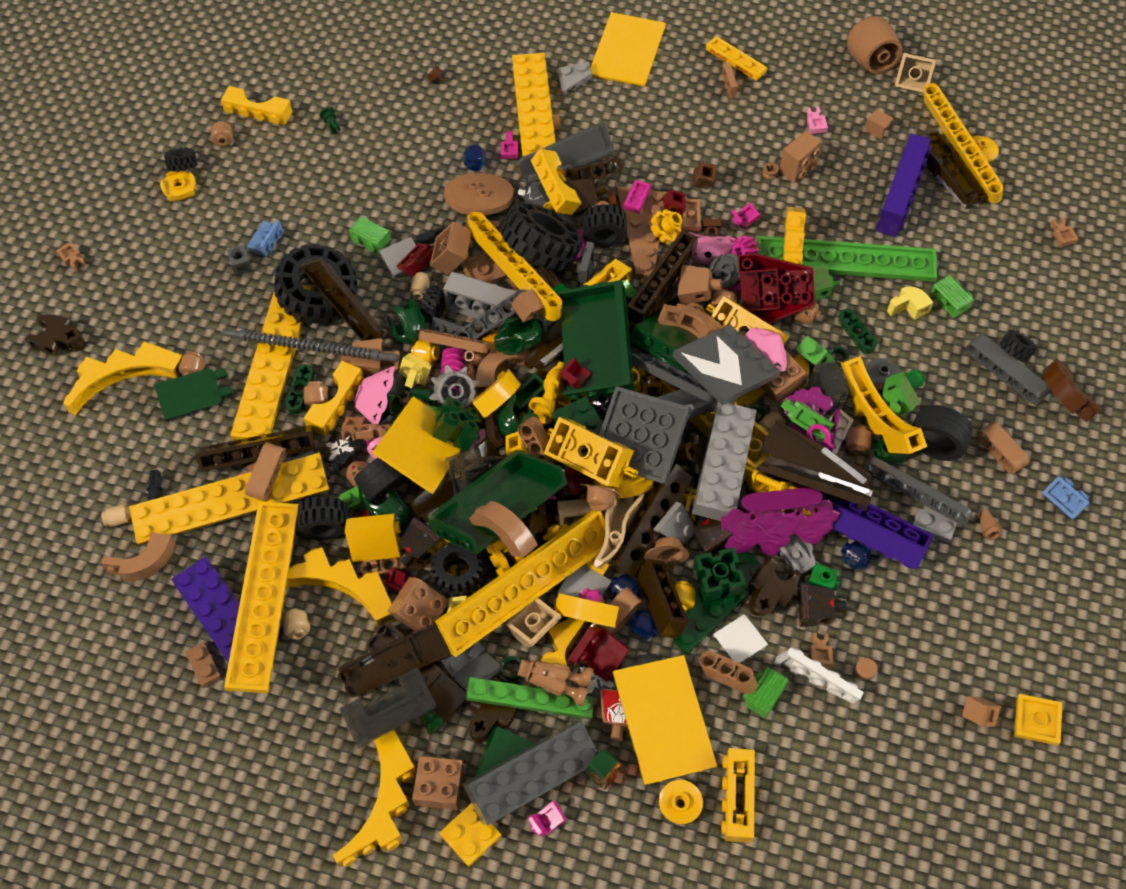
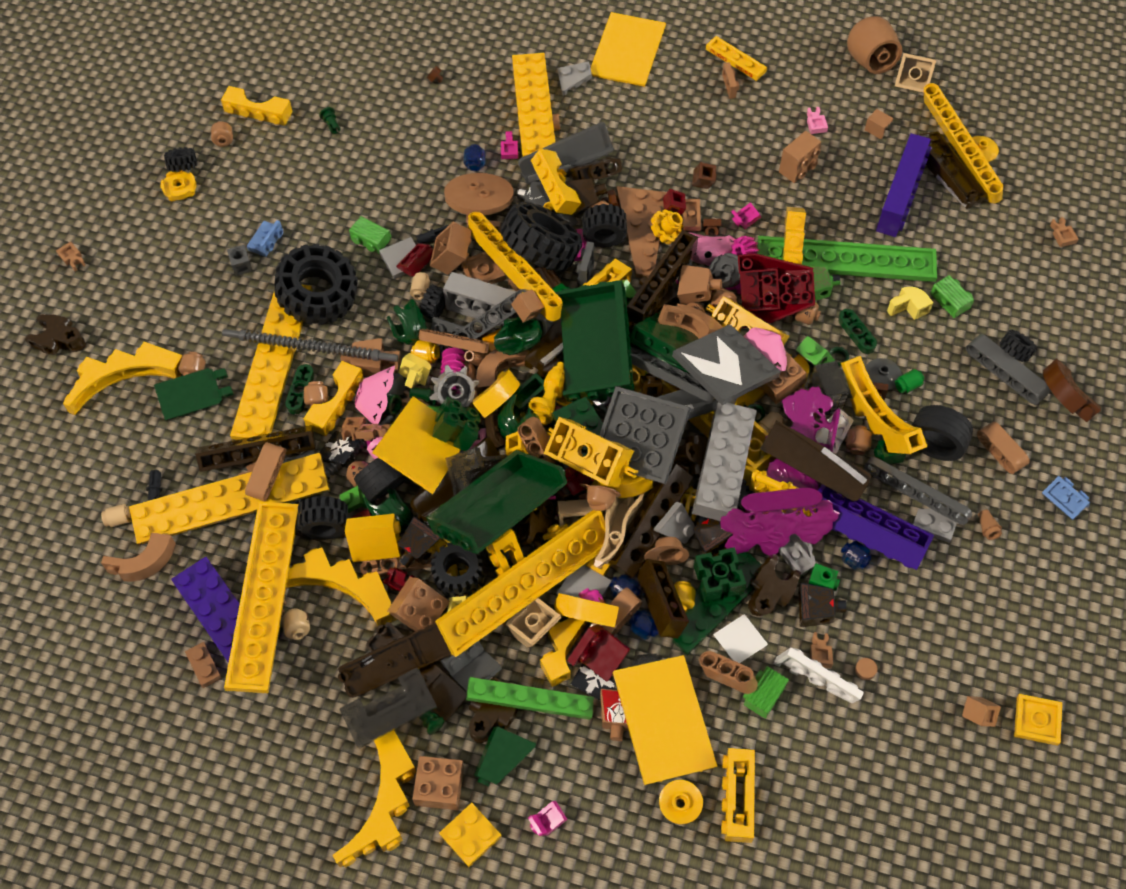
(342, 299): dark brown piece -> none
(507, 526): medium nougat arch -> none
(507, 660): dark green piece -> none
(531, 772): dark grey brick -> none
(553, 678): medium nougat piece -> none
(574, 374): dark red panel -> none
(603, 768): dark green piece -> none
(637, 196): dark pink plate -> none
(772, 174): medium nougat bush -> none
(806, 417): bright green hinge -> none
(817, 481): dark brown piece -> none
(827, 442): dark pink piece -> none
(901, 397): bright green torso -> none

